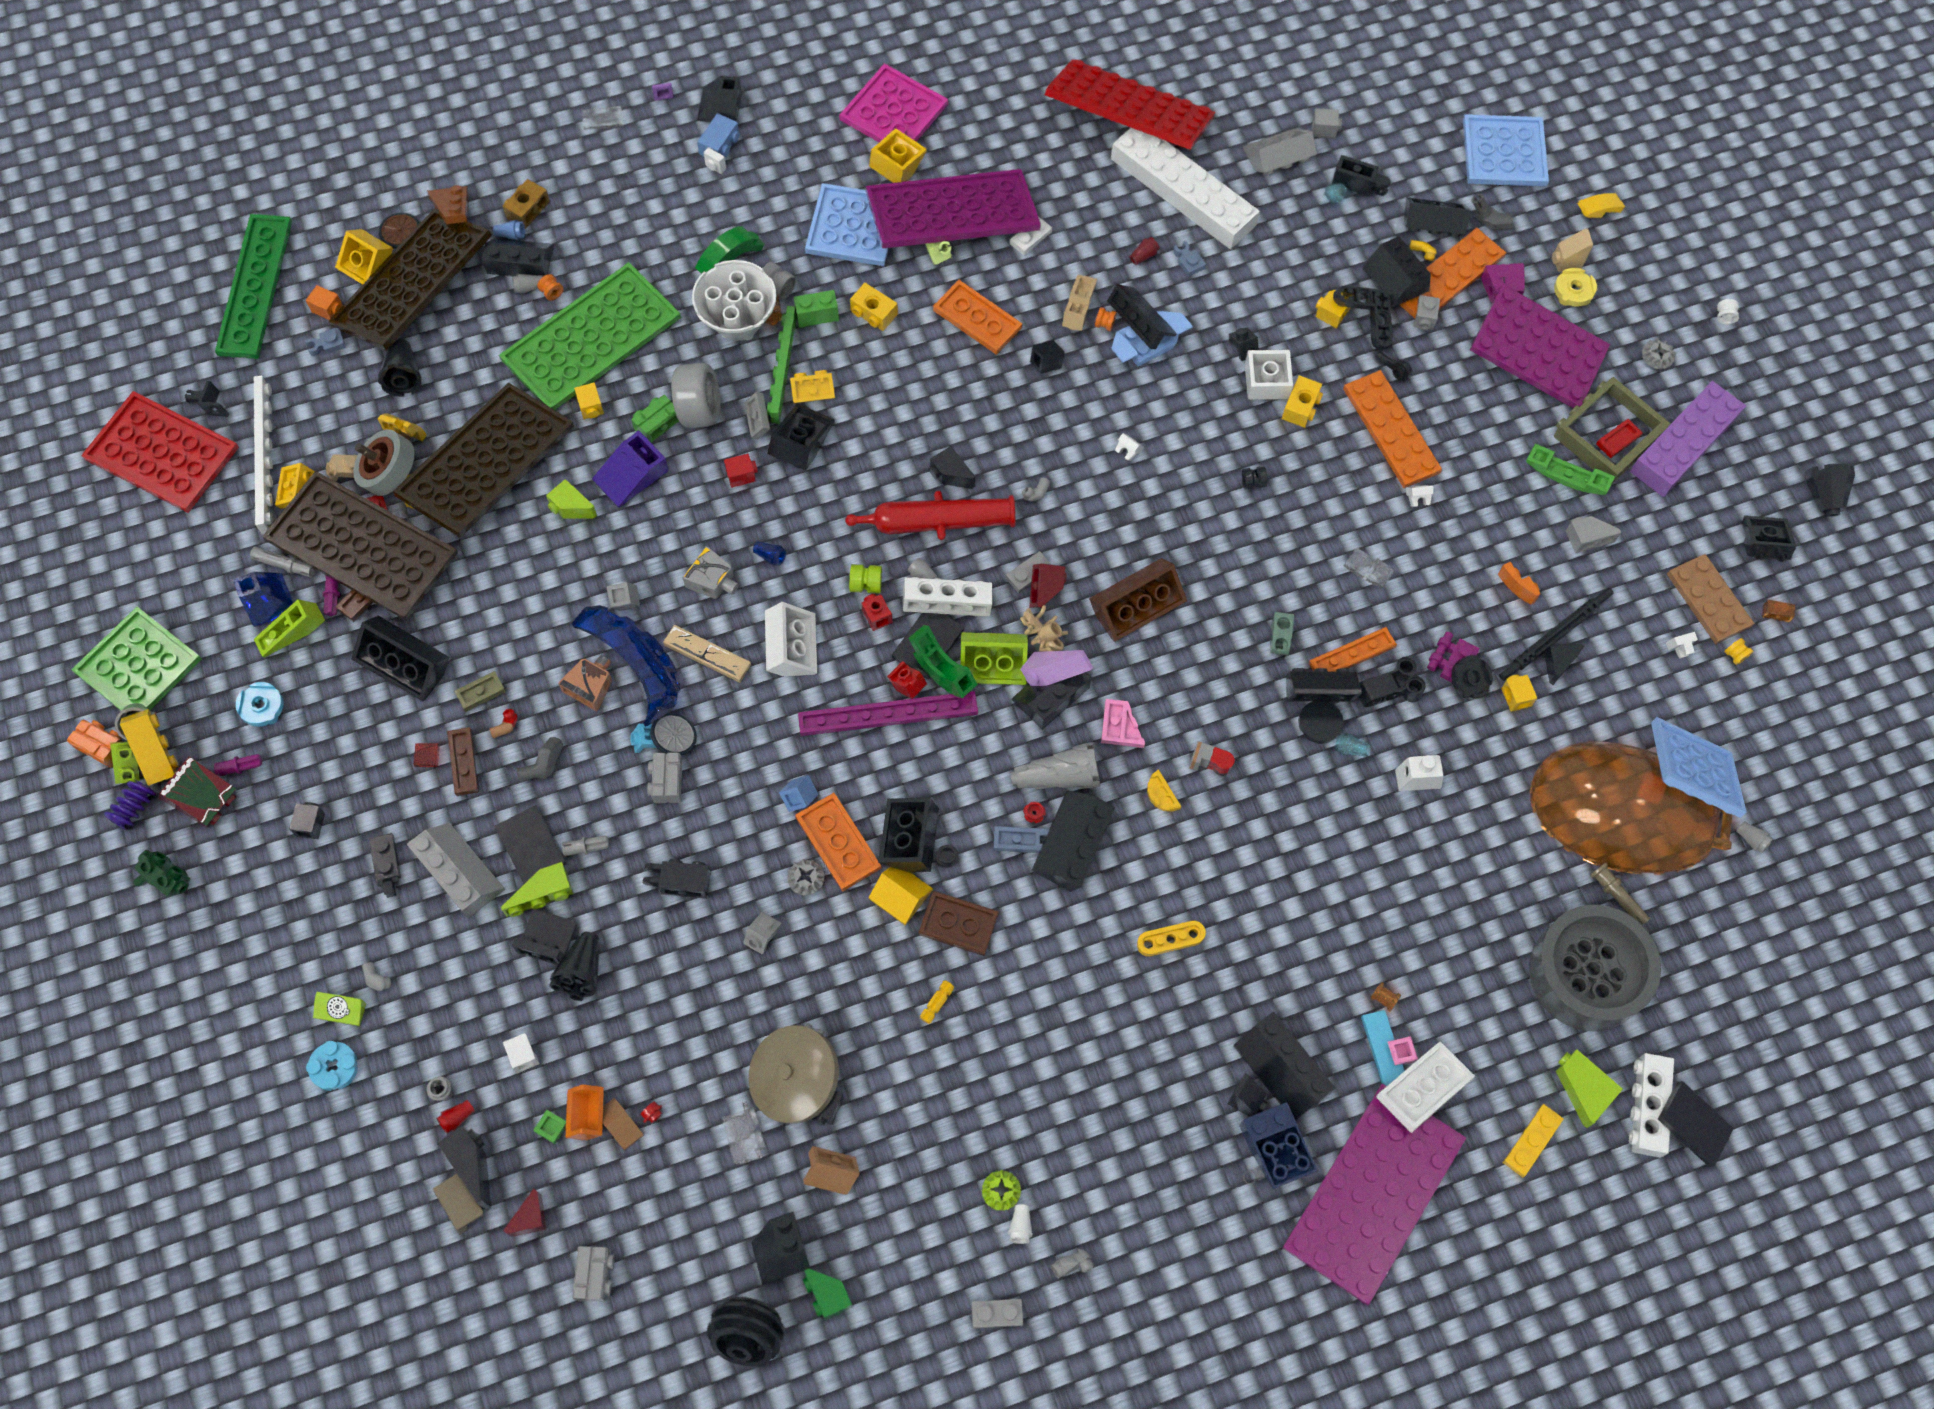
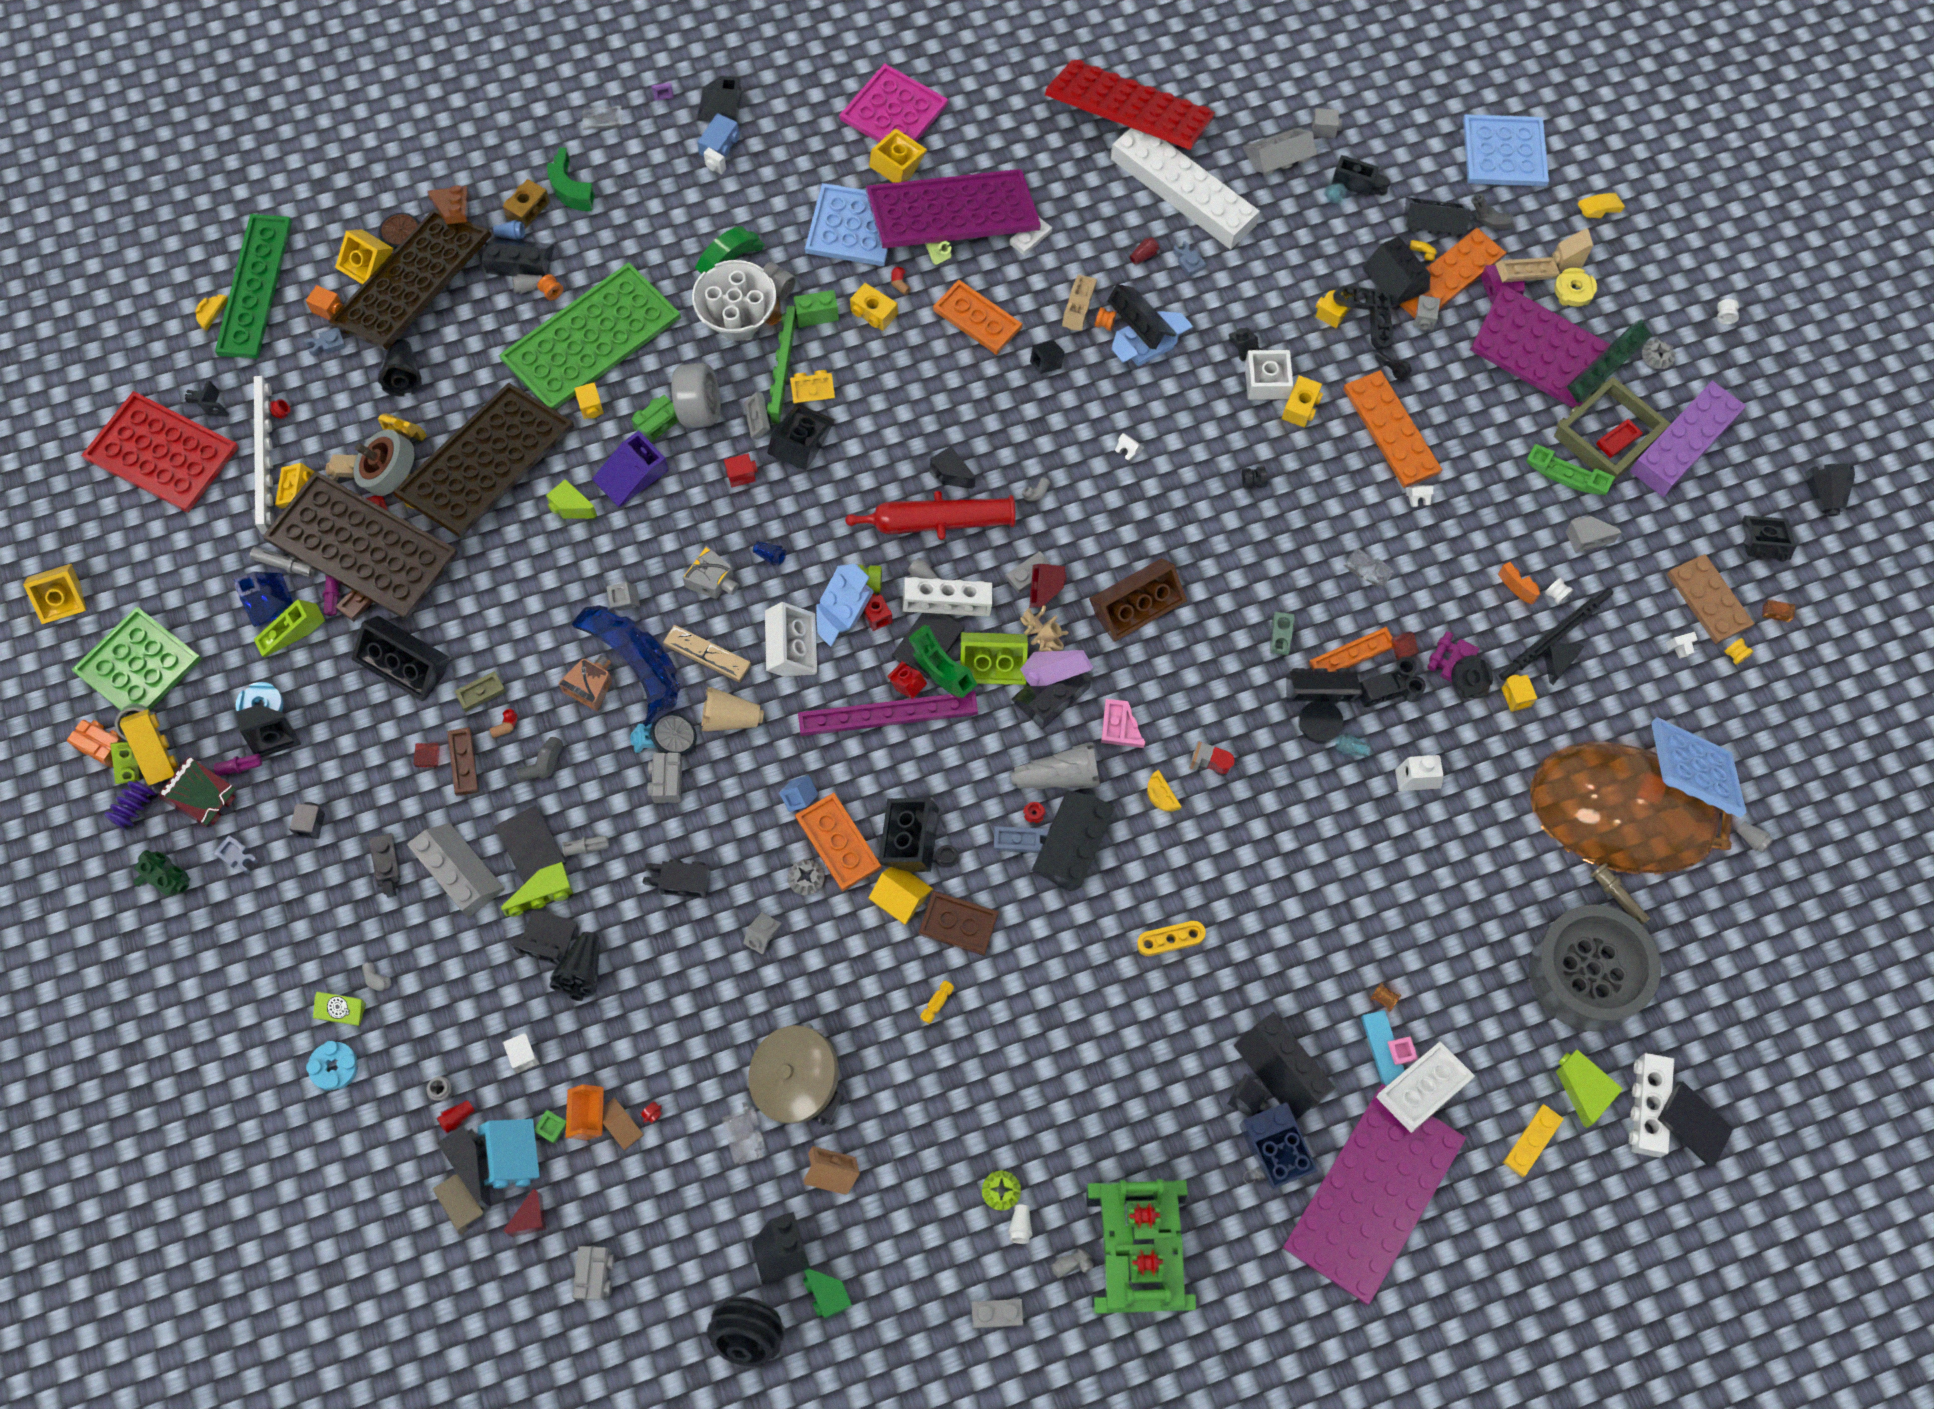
(55, 593): none -> yellow slope
(209, 310): none -> yellow tile
(234, 853): none -> sand blue plate
(266, 730): none -> black slope
(279, 408): none -> red plate
(510, 1152): none -> medium azure panel
(569, 192): none -> green arch
(728, 712): none -> tan cone
(842, 602): none -> light blue piece
(897, 280): none -> arm
(1154, 1216): none -> bright green container
(1404, 645): none -> clear red tile
(1527, 269): none -> tan tile
(1559, 591): none -> white wheel
(1609, 361): none -> clear green plate

